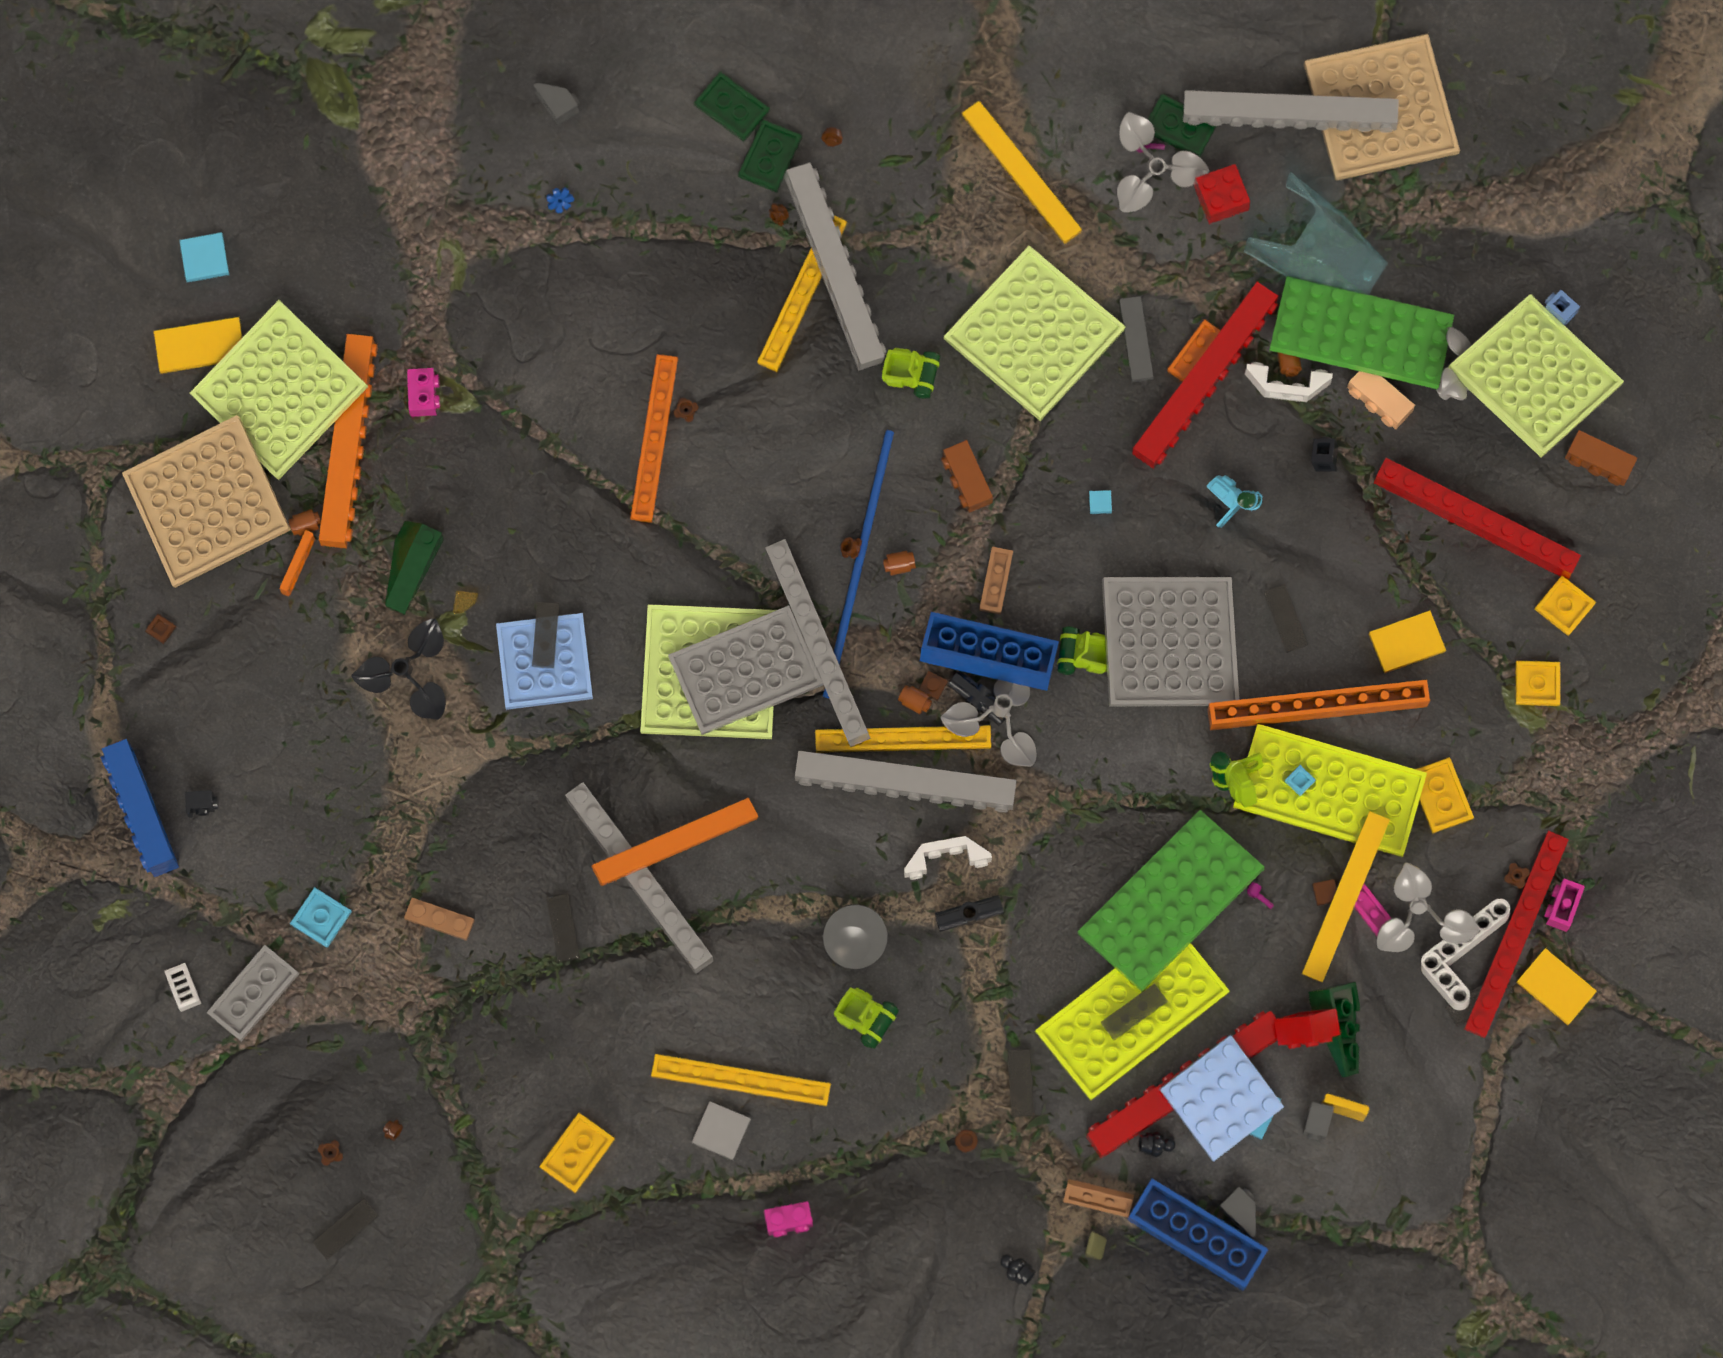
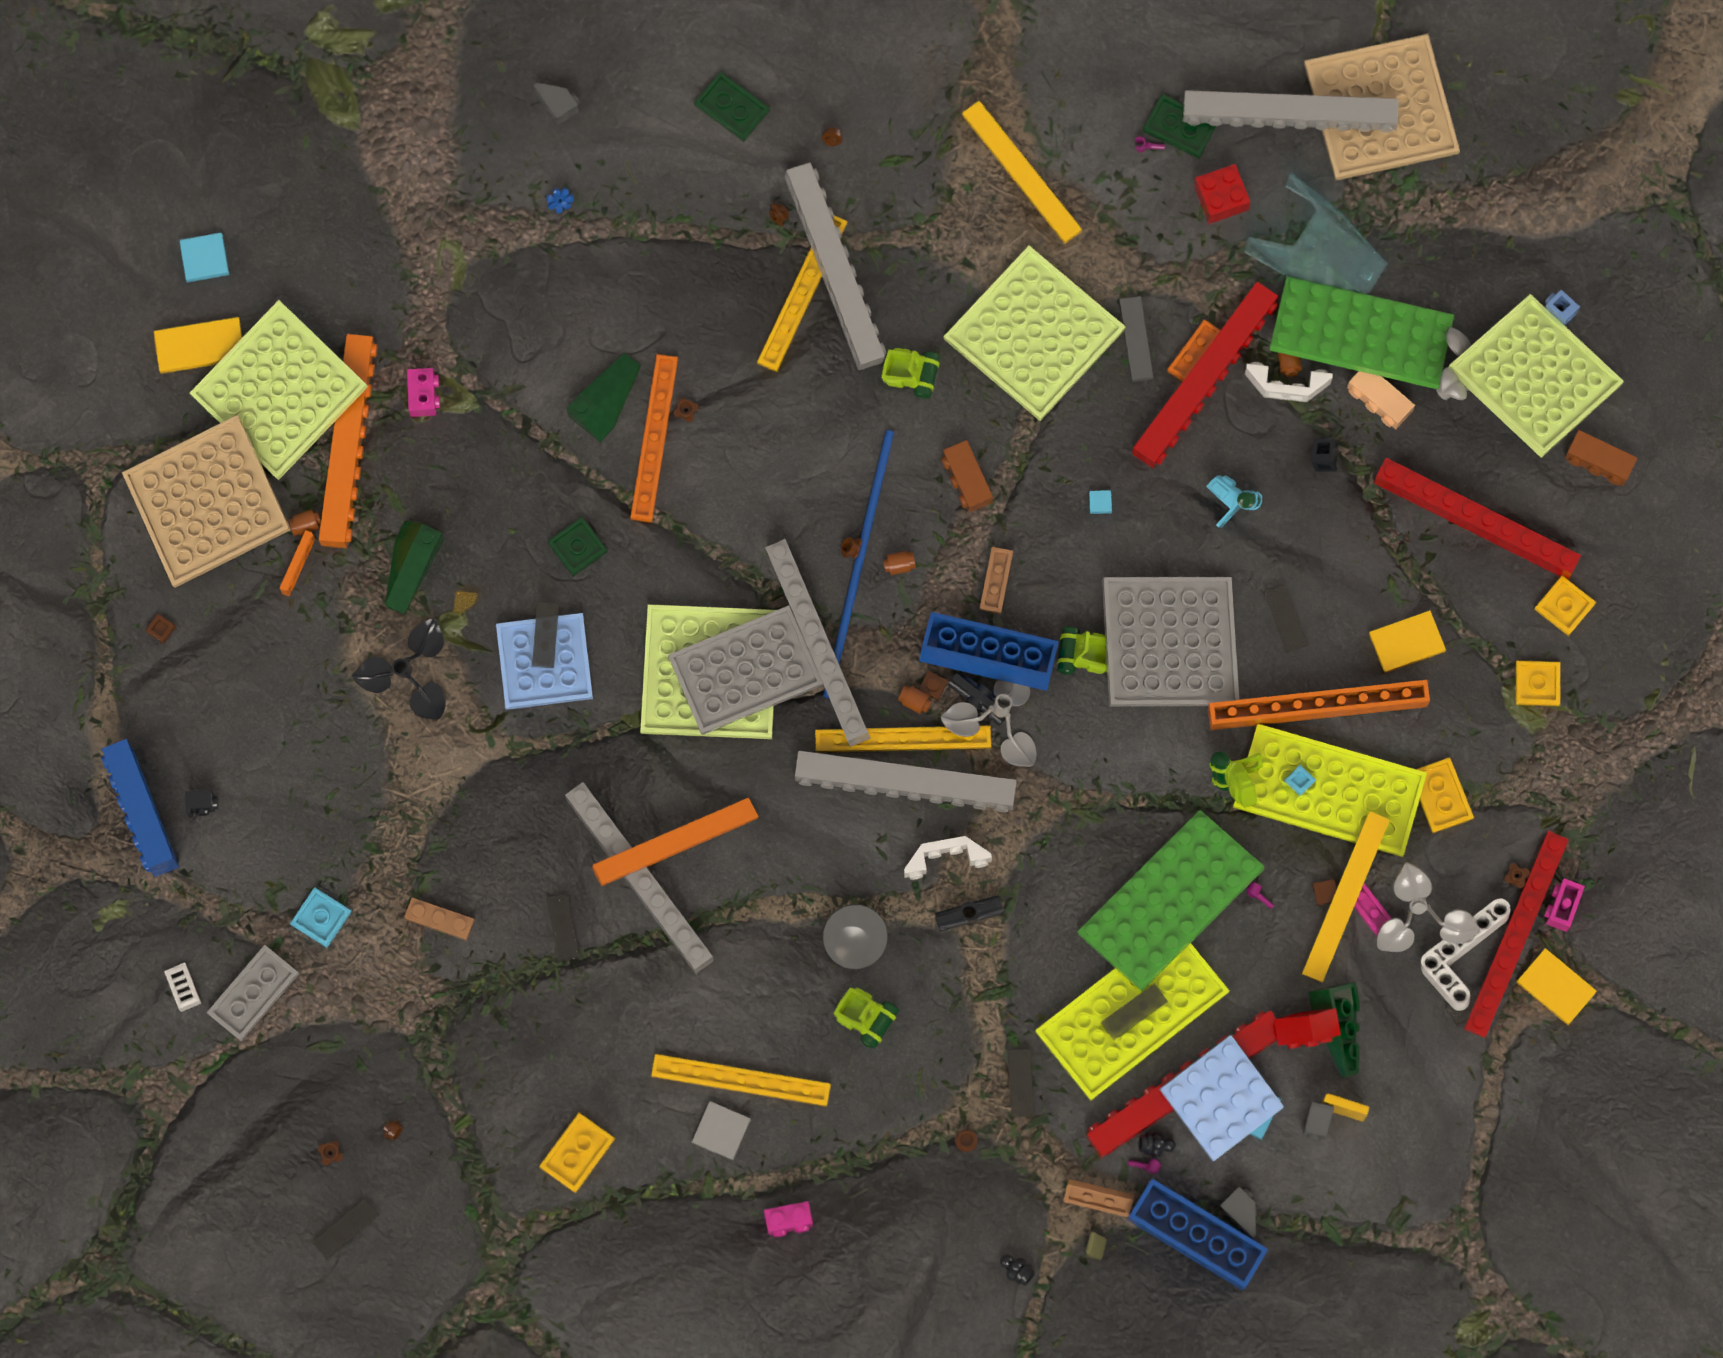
(577, 546): none -> dark green tile
(602, 401): none -> dark green wedge
(769, 156): dark green tile -> none
(1135, 193): light grey plant -> none
(1152, 1167): none -> magenta hand

